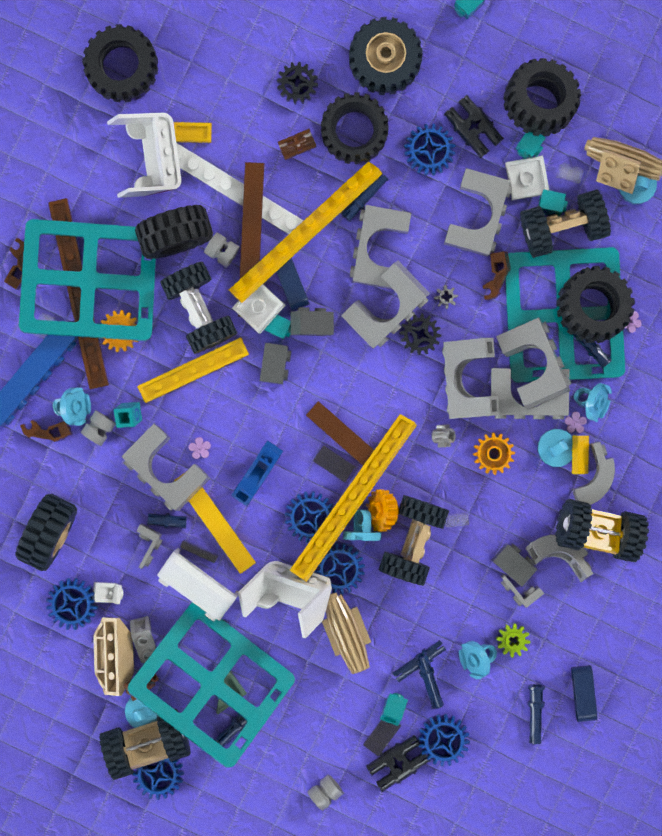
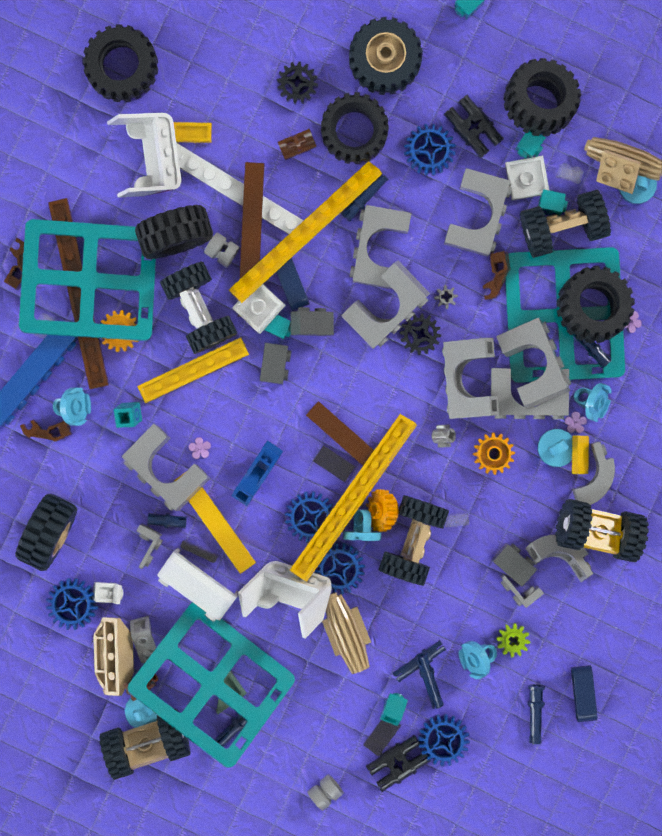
(98, 428): light grey wheel -> none
(153, 789): blue gear -> none

